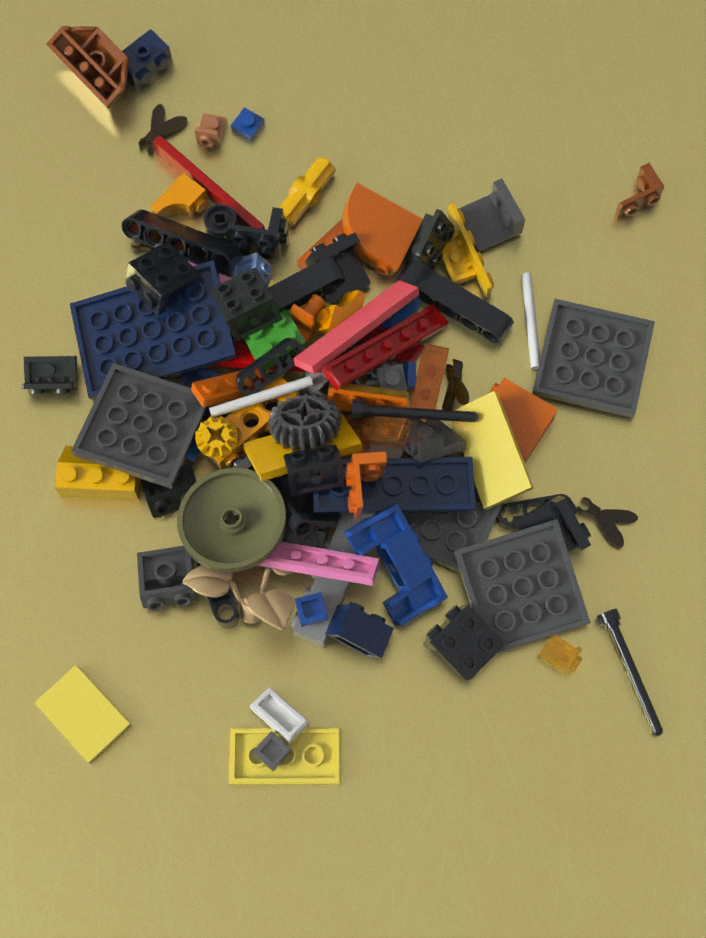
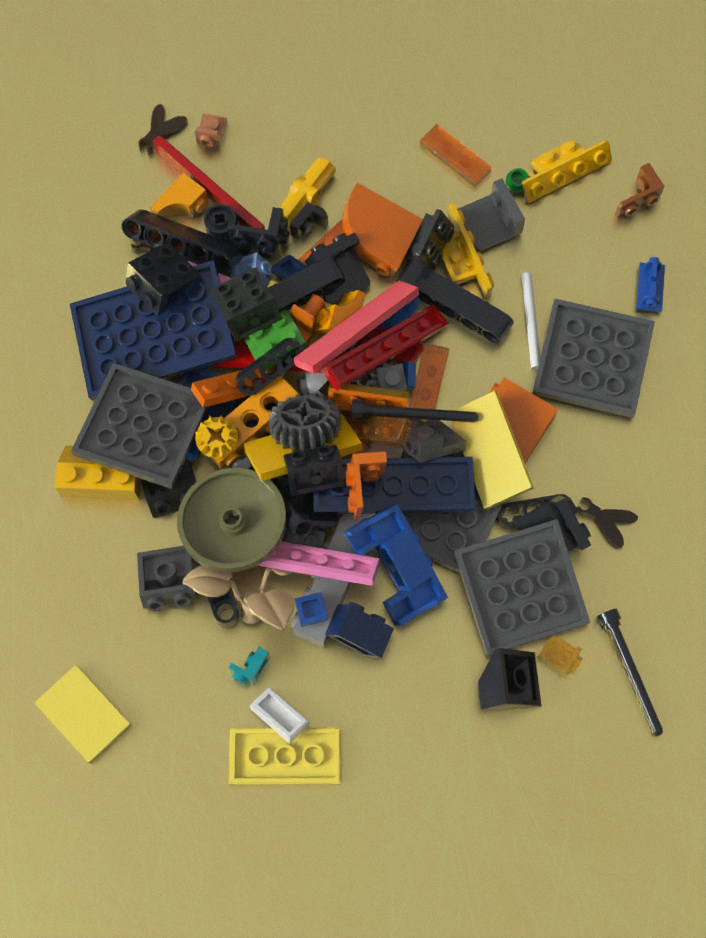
(50, 373): pearl dark grey bracket -> none
(93, 60): dark orange wedge -> none
(146, 57): dark blue brick -> none
(247, 124): blue plate -> none
(255, 665): none -> teal bracket
(261, 396): white bar -> none
(272, 751): flat silver tile -> none
(287, 267): none -> dark blue plate
(306, 218): none -> black bracket
(455, 155): none -> clear orange tile
(455, 387): dark brown piece -> none
(464, 641): black bracket -> none
(509, 681): none -> black slope
(515, 178): none -> green plate
(564, 166): none -> yellow bracket
(650, 285): none -> blue hinge

